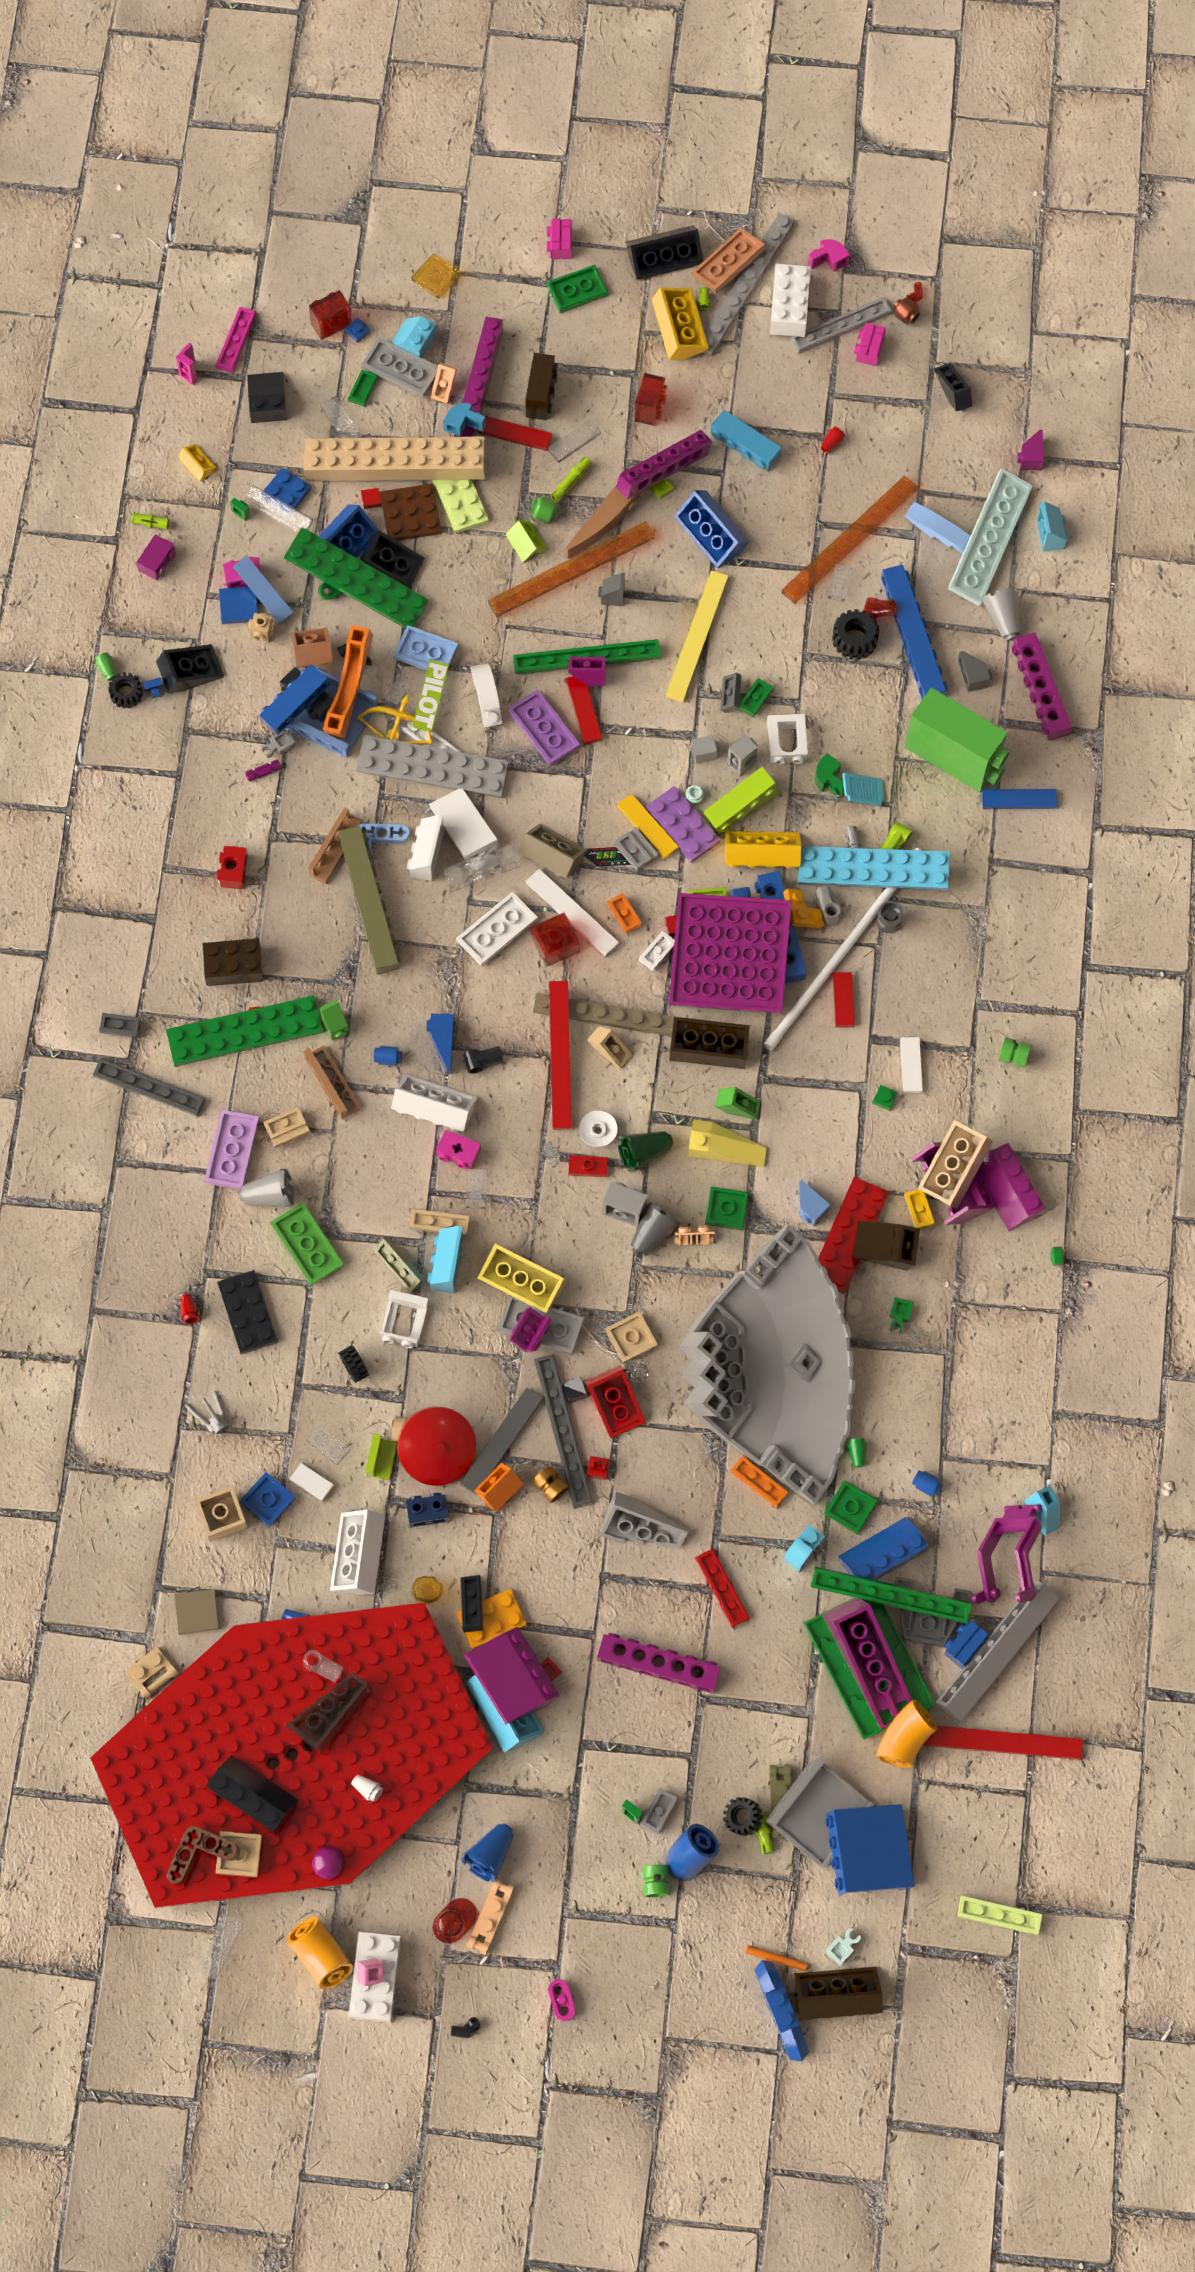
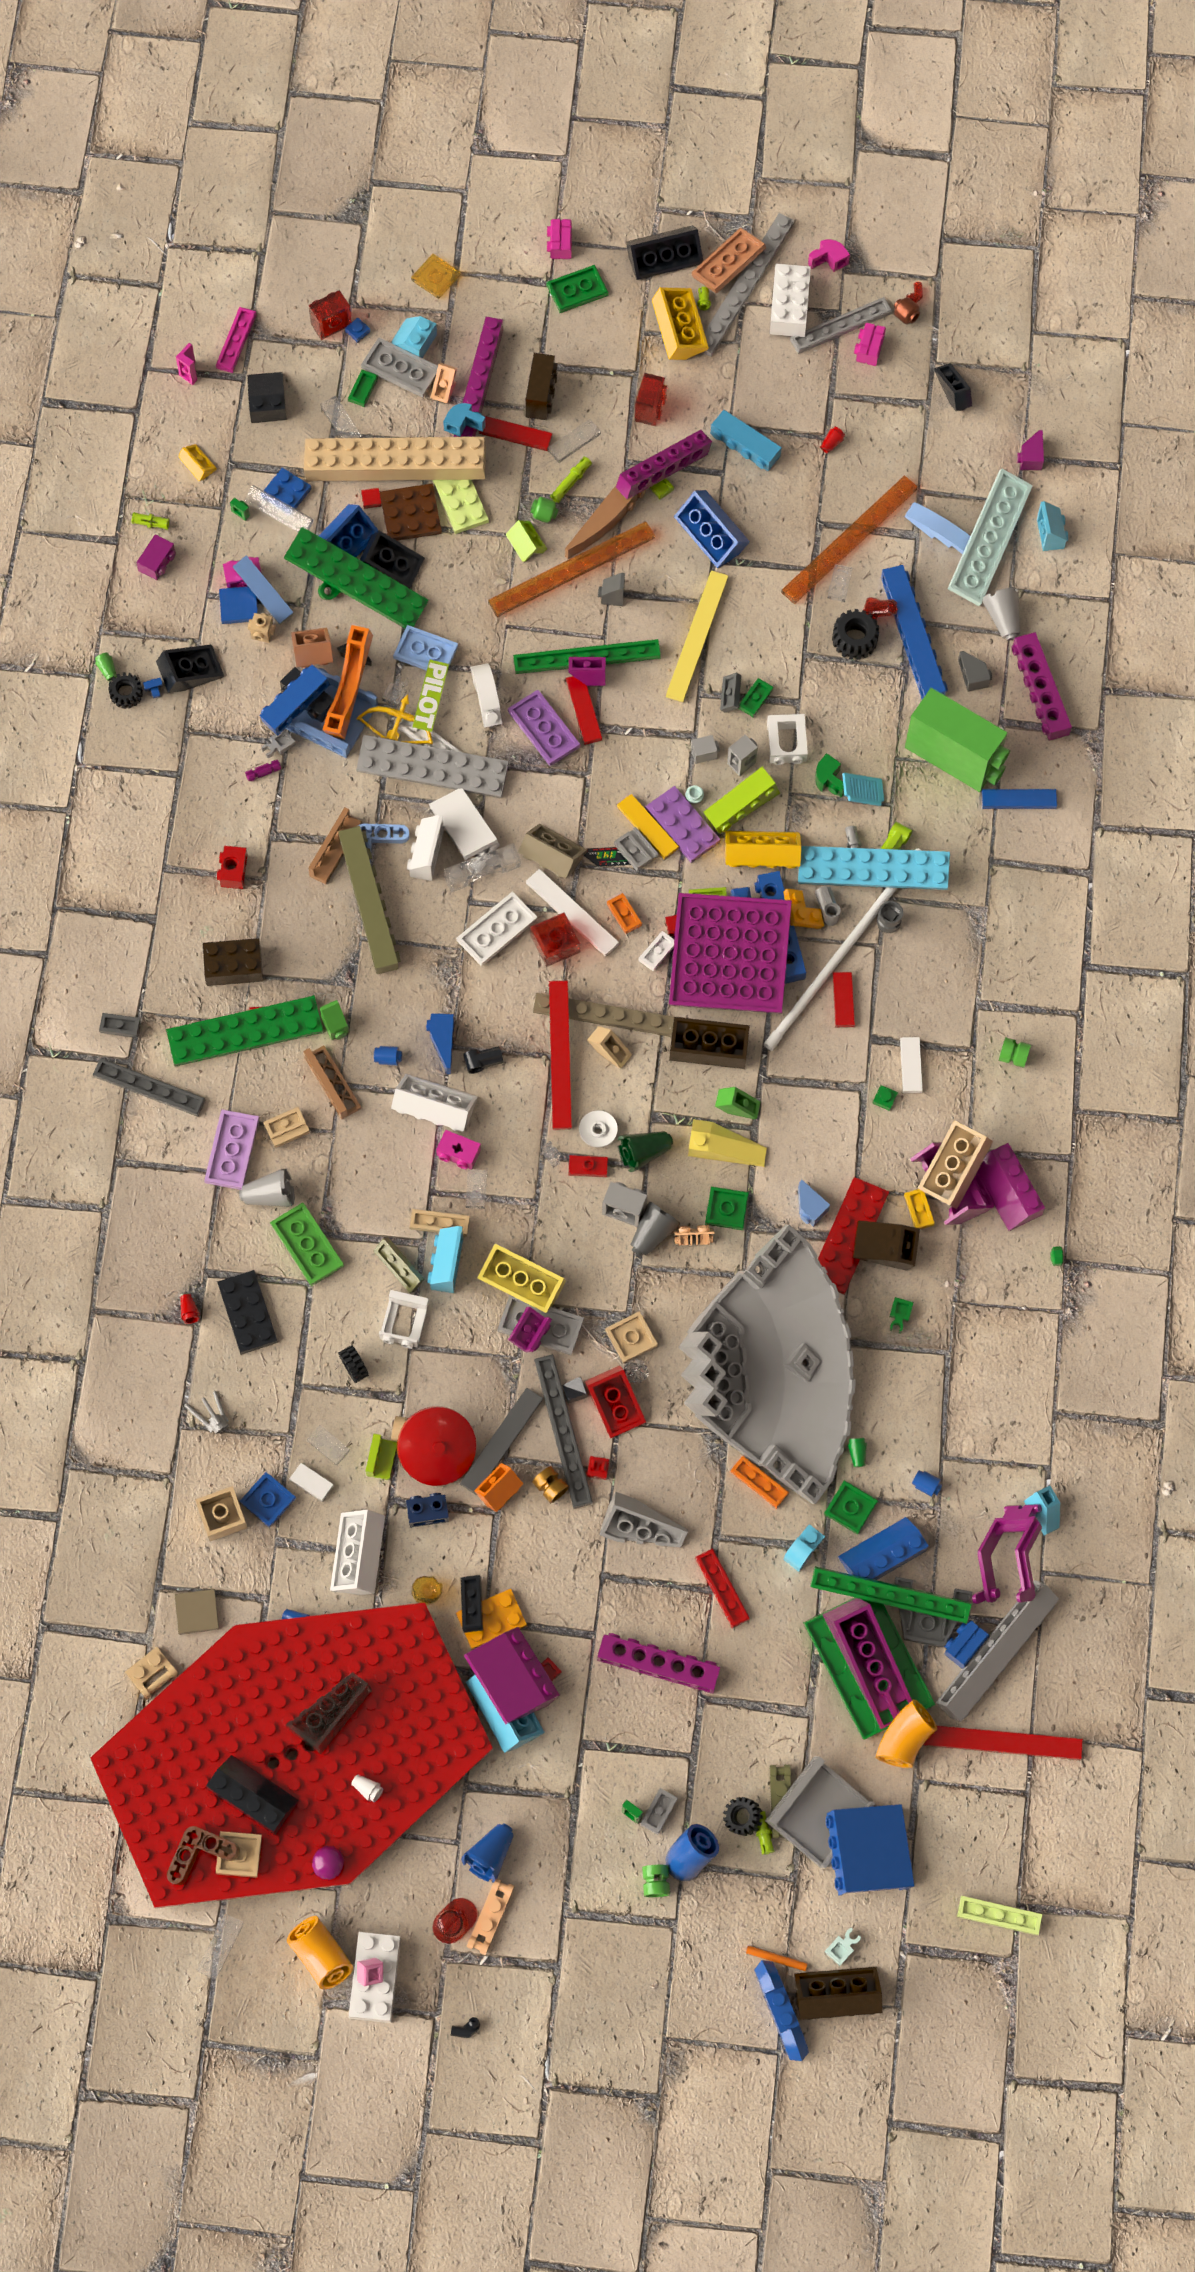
(324, 1667): clear piece -> none
(561, 2000): dark pink plate -> none

